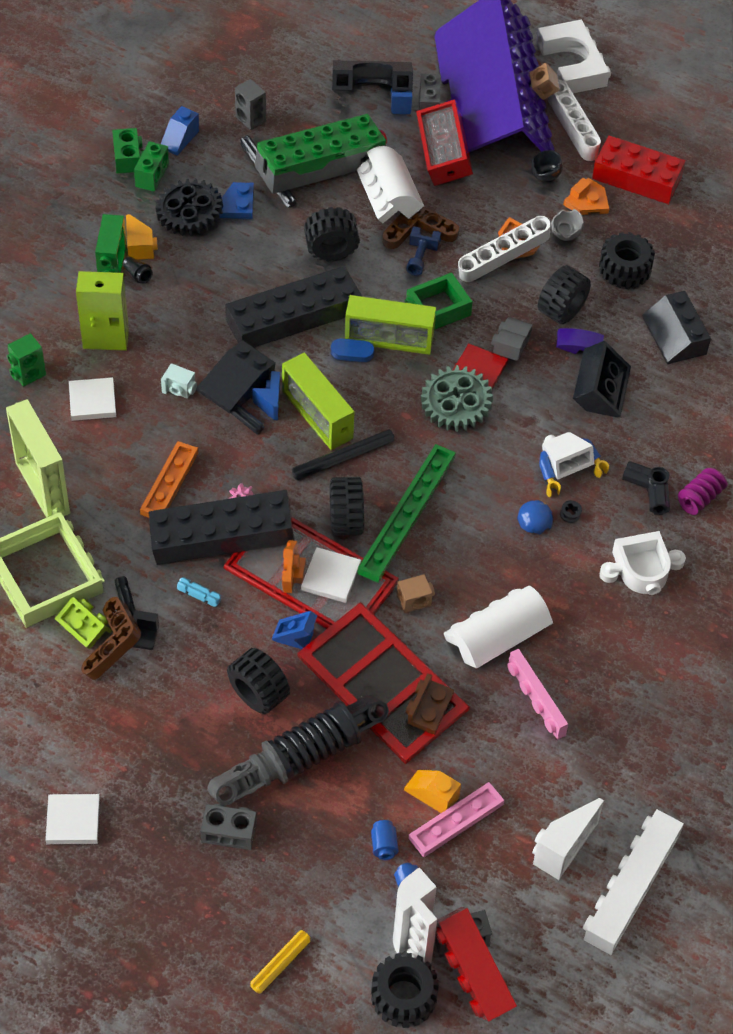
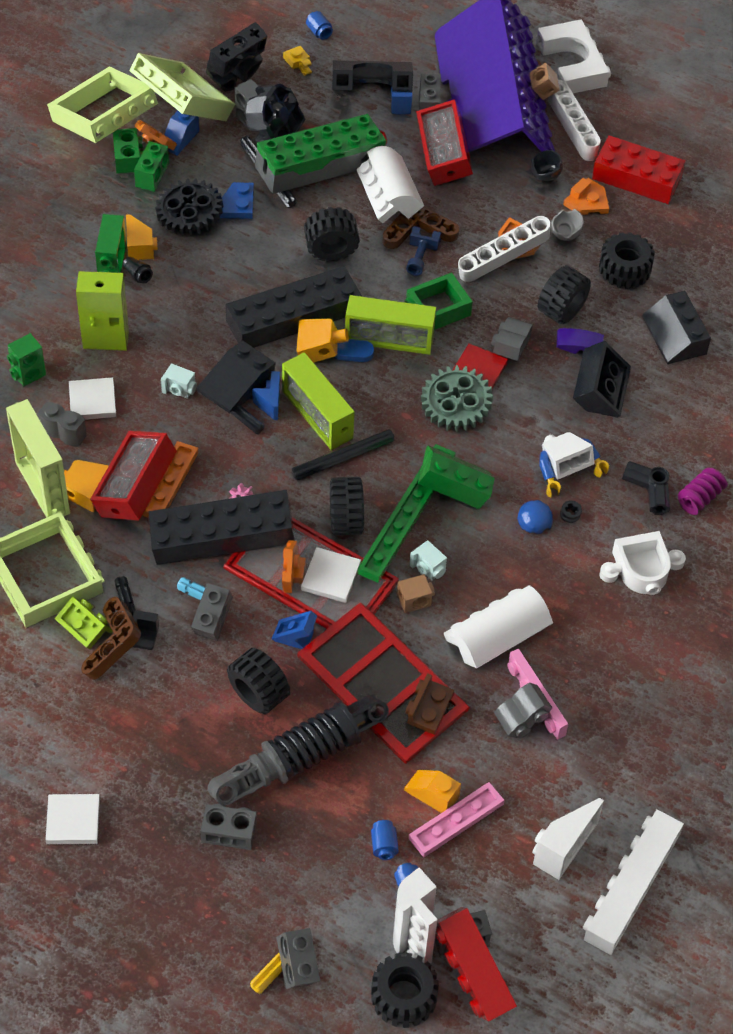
(63, 424): none -> dark grey brick
(64, 108): none -> yellowish green window
(82, 481): none -> light orange torso
(133, 475): none -> red brick
(153, 135): none -> orange plate
(166, 79): none -> yellowish green window
(212, 612): none -> dark grey brick
(238, 60): none -> black connector
(271, 109): none -> black connector
(298, 958): none -> dark grey brick
(299, 59): none -> yellow plate
(319, 25): none -> blue brick
(319, 338): none -> light orange torso
(428, 560): none -> light aqua brick
(456, 478): none -> green slope
(523, 710): none -> dark grey brick

